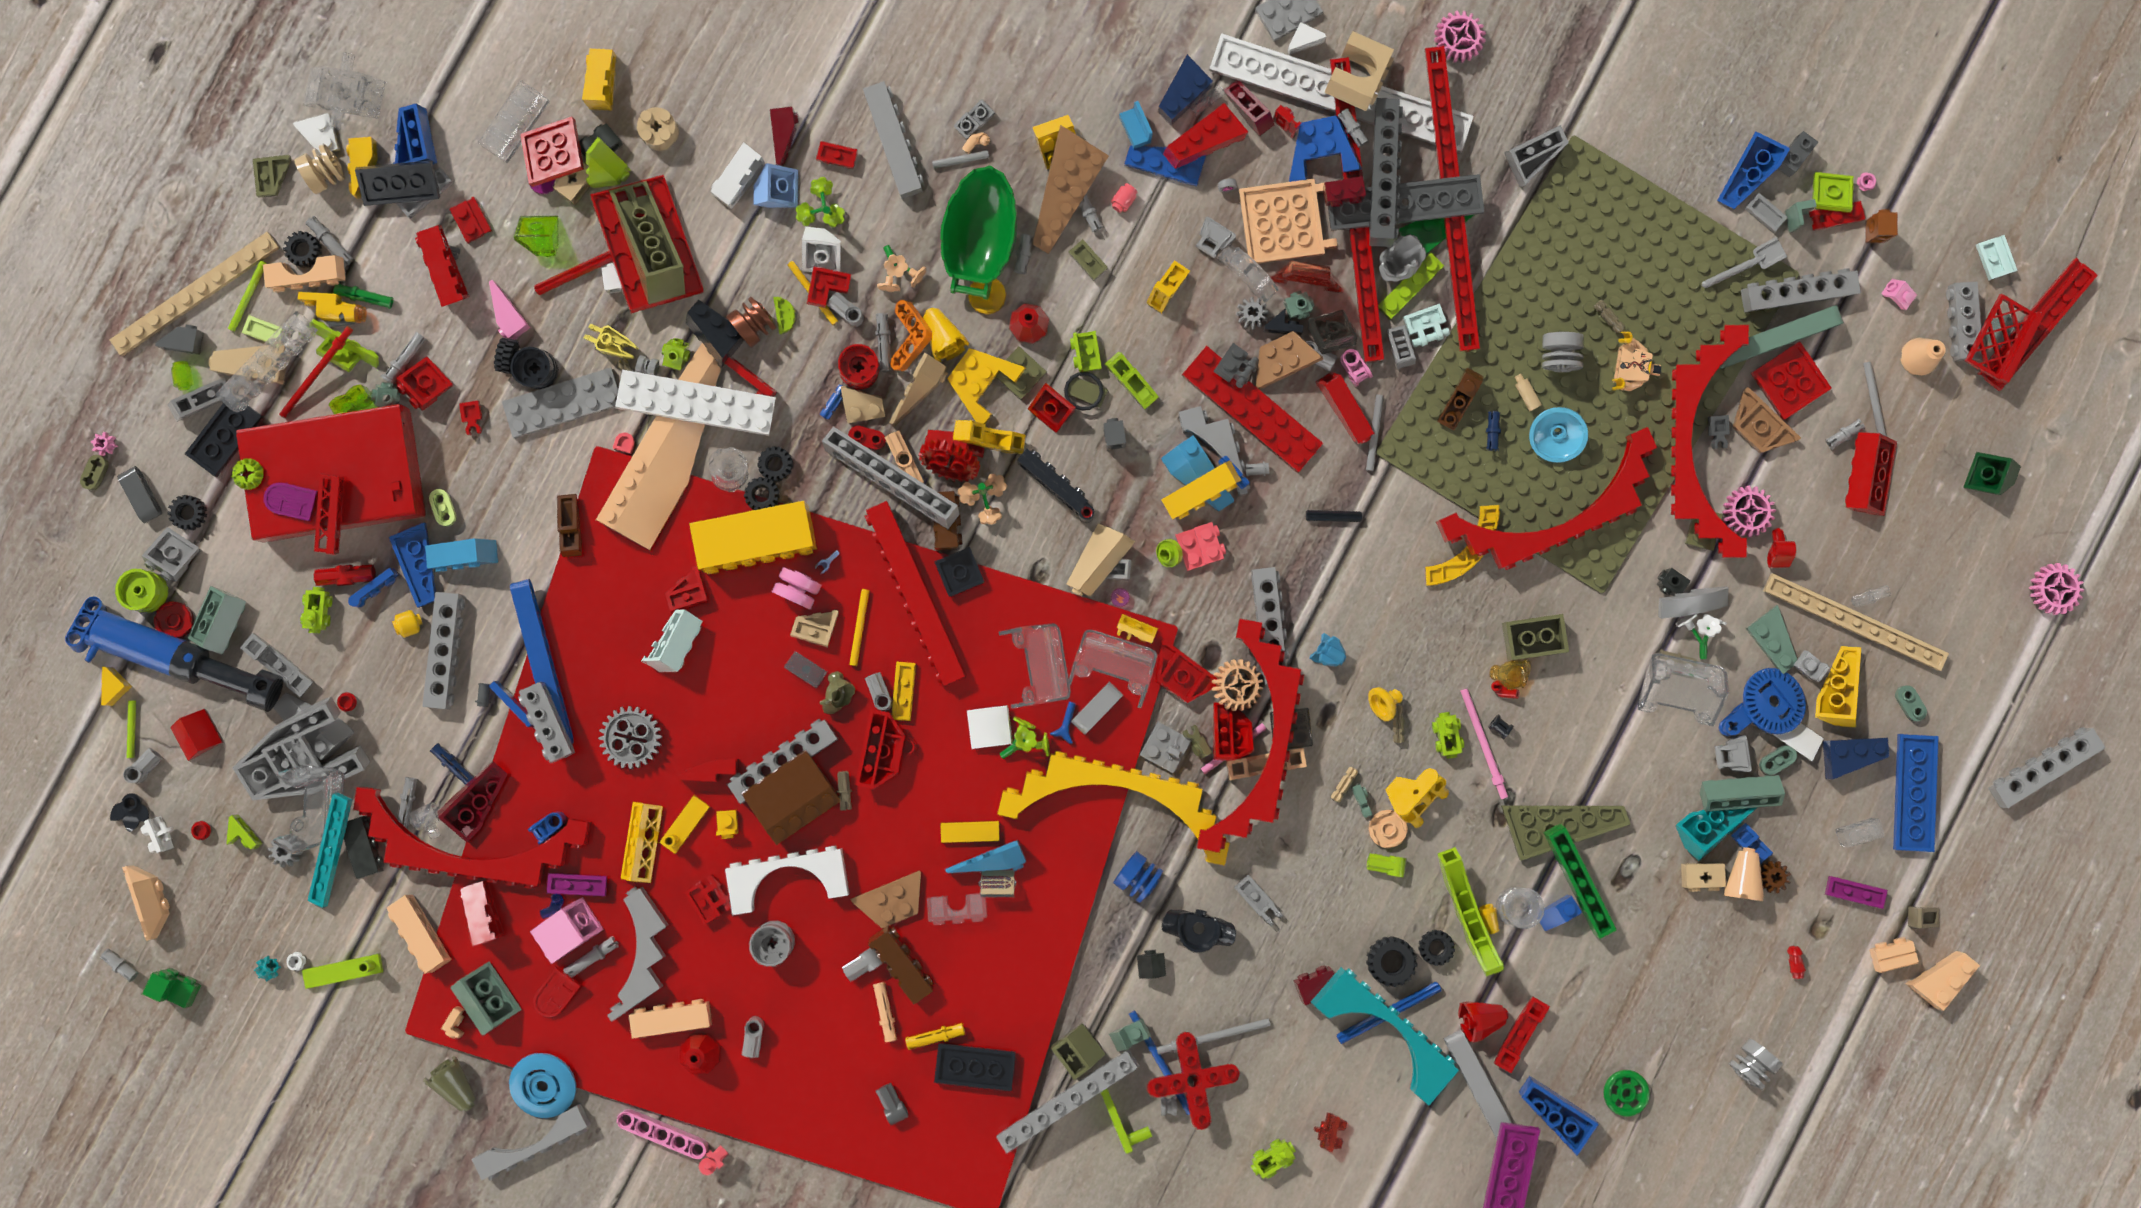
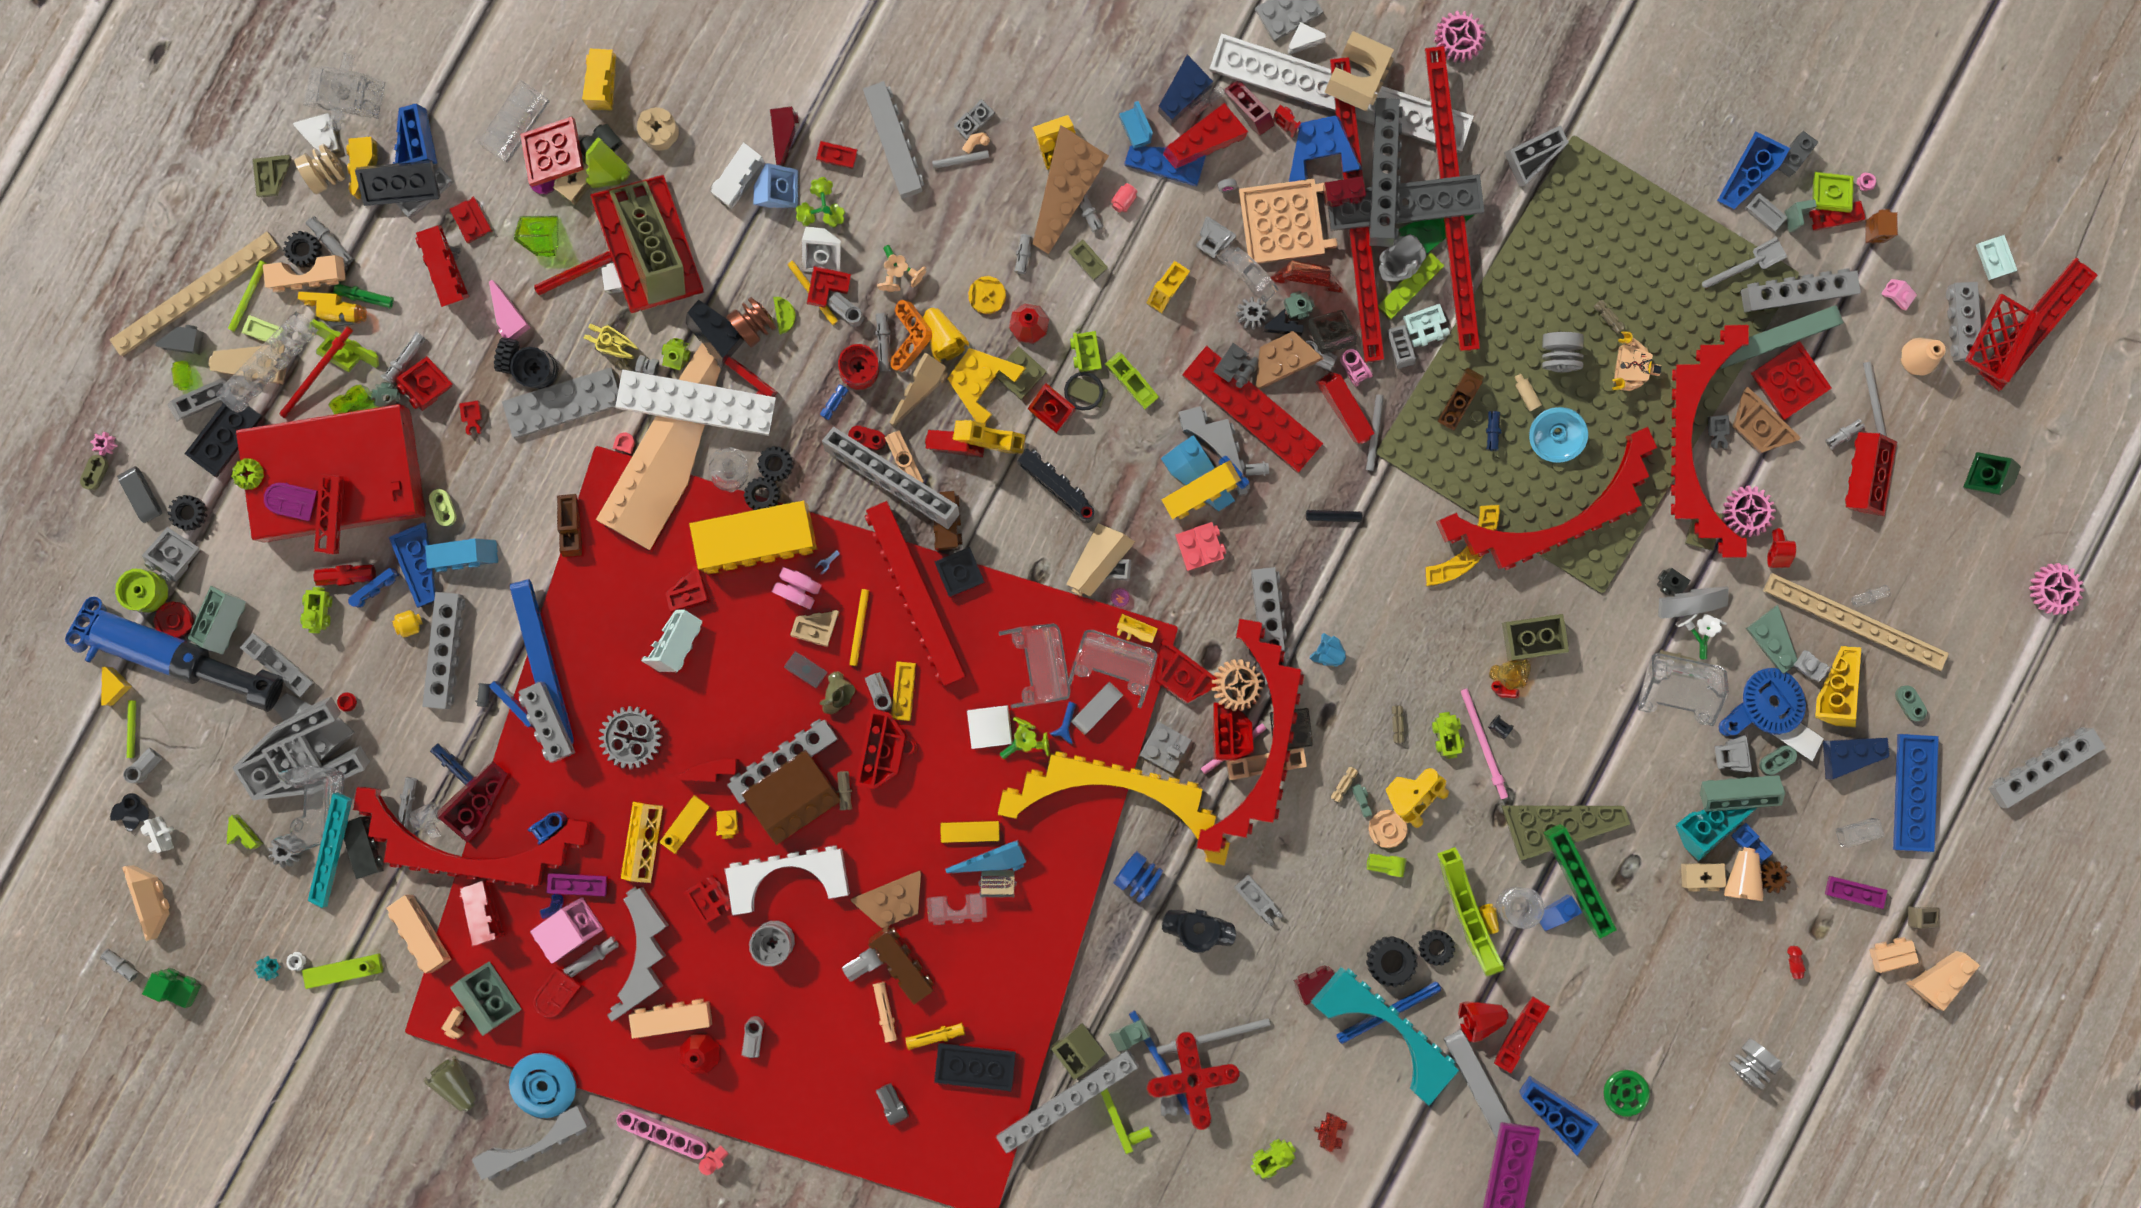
(196, 734): red slope -> none
(201, 830): red plate -> none
(861, 406): tan wing -> none
(937, 455): red gear -> none
(979, 230): green windscreen -> none
(993, 486): light nougat plant -> none
(1114, 434): dark grey brick -> none
(1151, 965): pearl dark grey brick -> none
(1169, 553): lime plate -> none
(1198, 743): olive plate -> none
(1353, 128): light grey pin -> none
(1384, 702): yellow hair -> none

